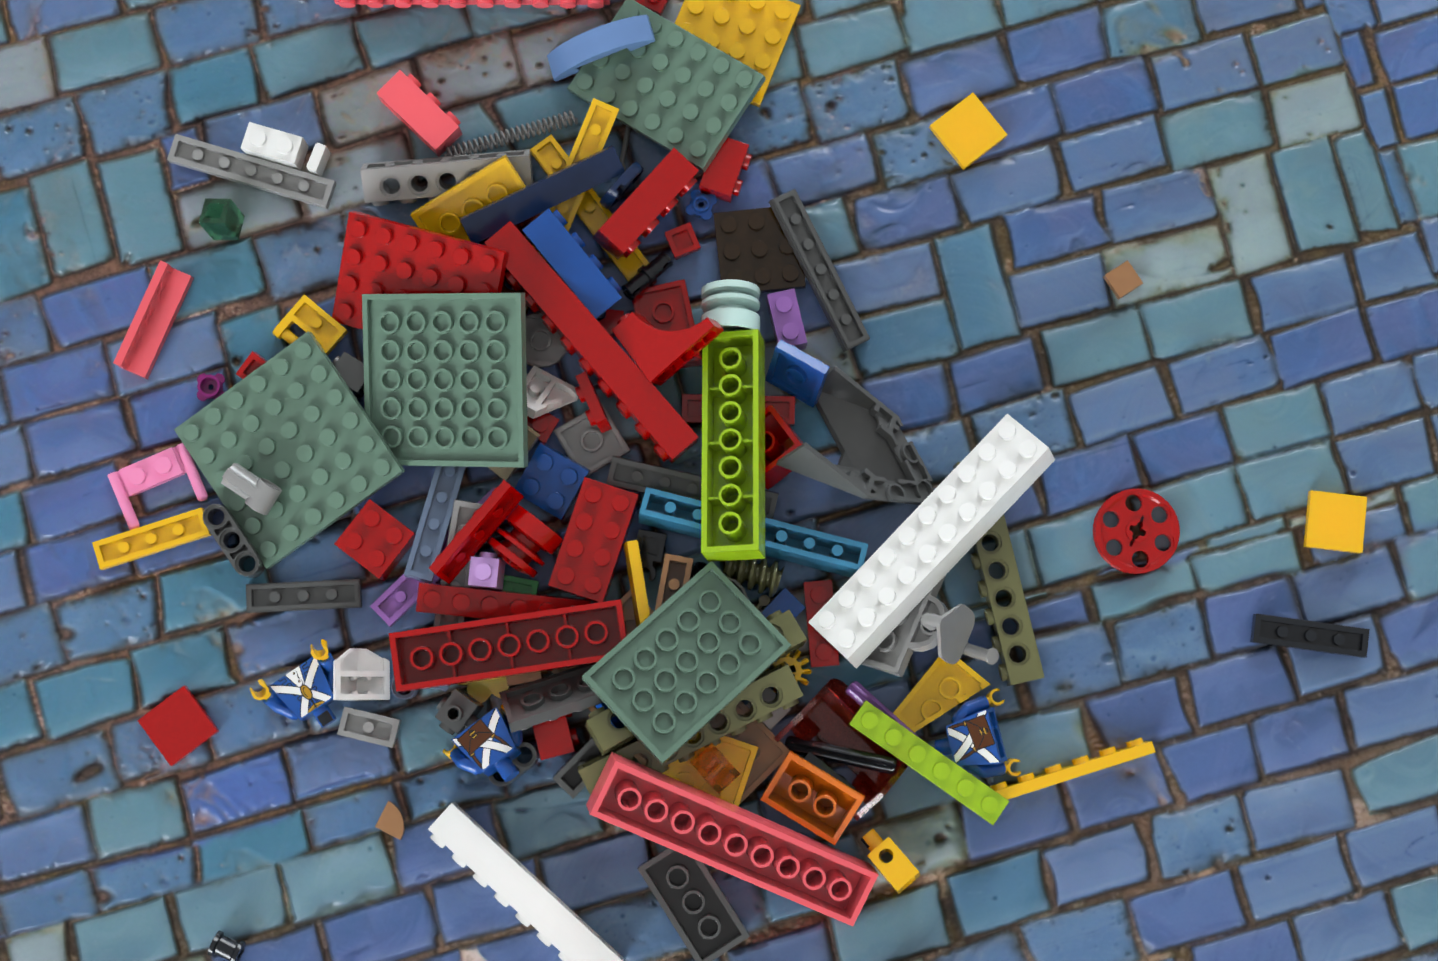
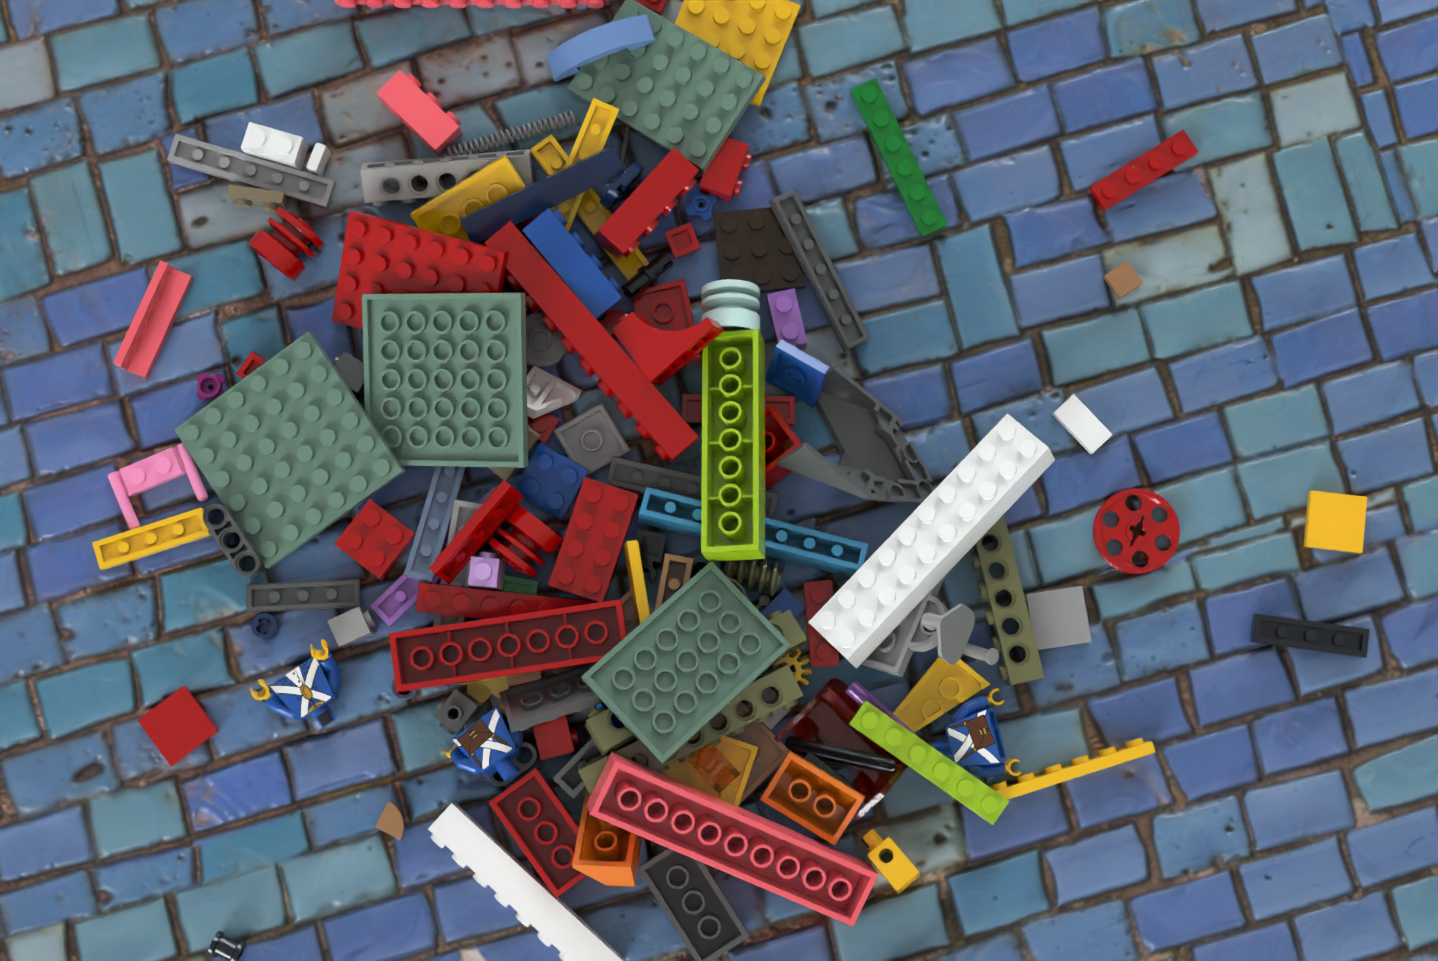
(221, 219): clear green brick -> none
(248, 196): none -> dark tan plate
(256, 624): none -> dark blue bush
(258, 492): light grey piece -> none
(286, 243): none -> red wheel
(312, 319): yellow plate -> none
(352, 626): none -> light grey brick
(361, 676): white slope -> none
(369, 727): light grey plate -> none
(541, 829): none -> red brick
(596, 413): red plate -> none
(606, 851): none -> orange slope
(898, 158): none -> green plate
(968, 131): yellow tile -> none
(1058, 617): none -> light grey tile
(1082, 424): none -> white tile
(1143, 170): none -> red plate

